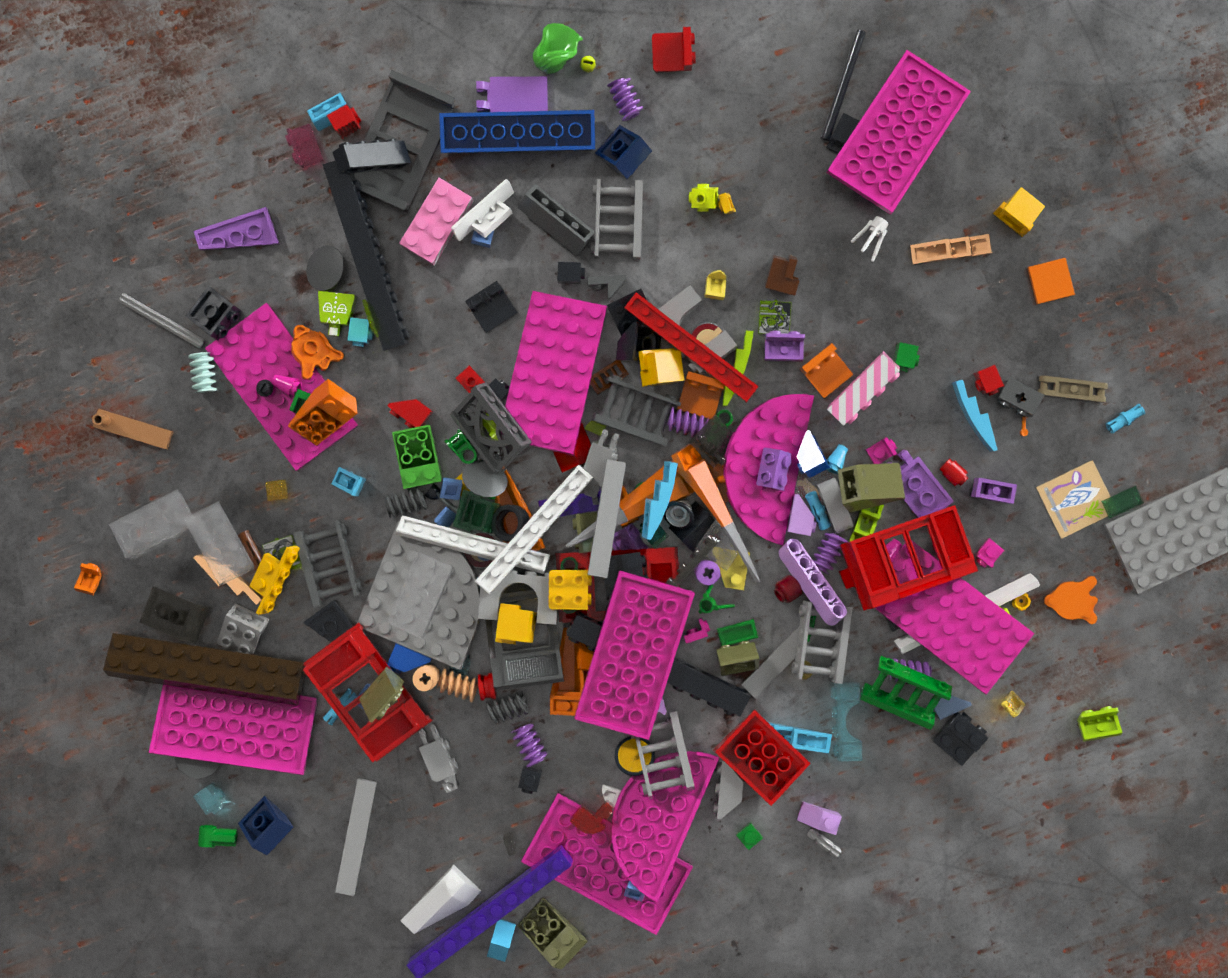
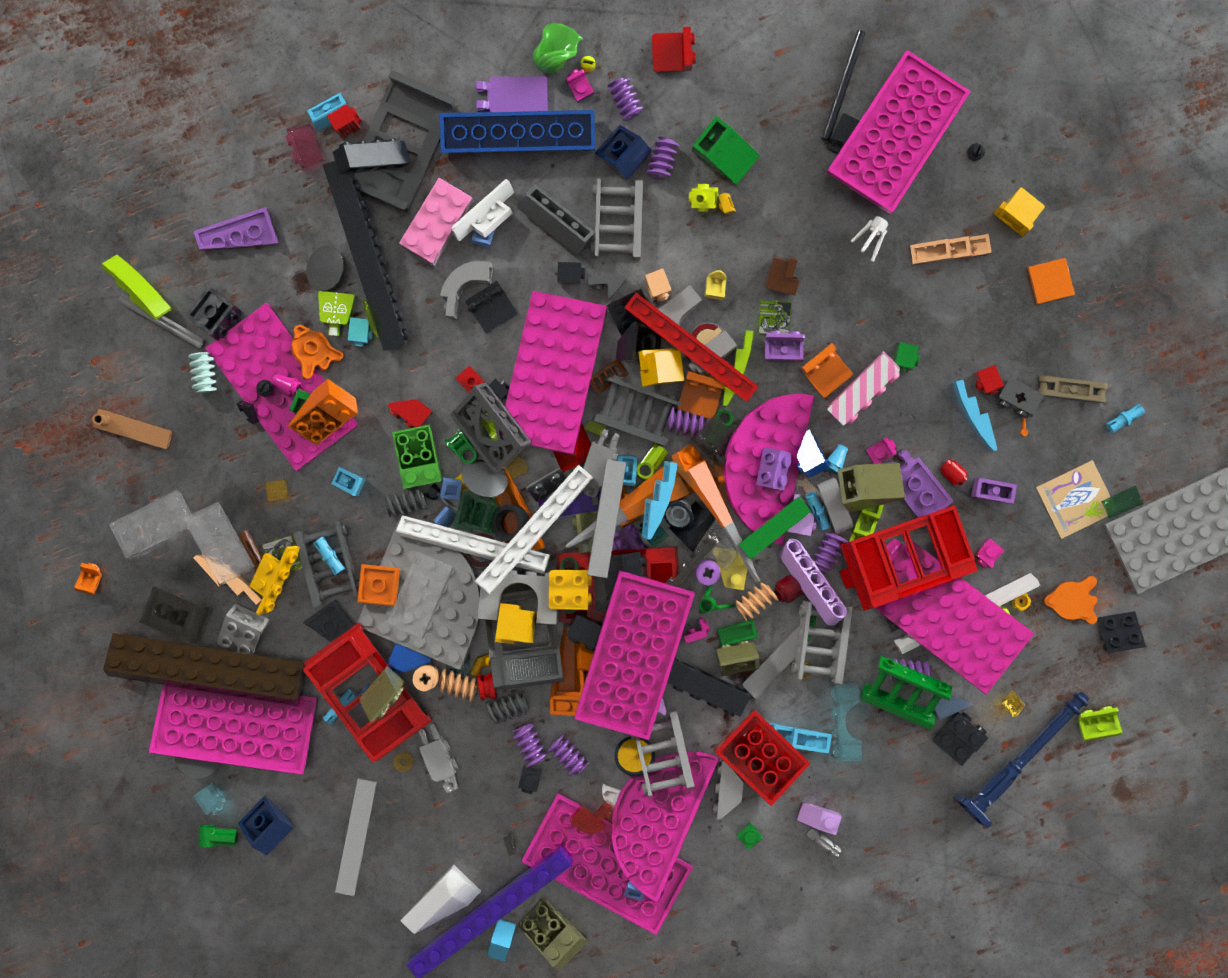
(136, 286): none -> lime slope
(249, 411): none -> black tile
(328, 555): none -> medium azure pin
(378, 585): none -> orange plate
(409, 762): none -> clear yellow plate
(467, 274): none -> light grey arch
(480, 662): none -> yellow arm
(517, 467): none -> clear yellow plate
(546, 485): none -> dark grey hinge
(567, 755): none -> medium lavender piece
(579, 85): none -> dark pink bracket
(630, 469): none -> medium azure slope
(652, 461): none -> lime piece
(658, 285): none -> light nougat brick
(662, 158): none -> medium lavender piece
(725, 150): none -> green slope
(755, 601): none -> light nougat piece
(774, 527): none -> green tile
(976, 151): none -> black piece
(1006, 776): none -> dark blue piece
(1121, 632): none -> black hinge

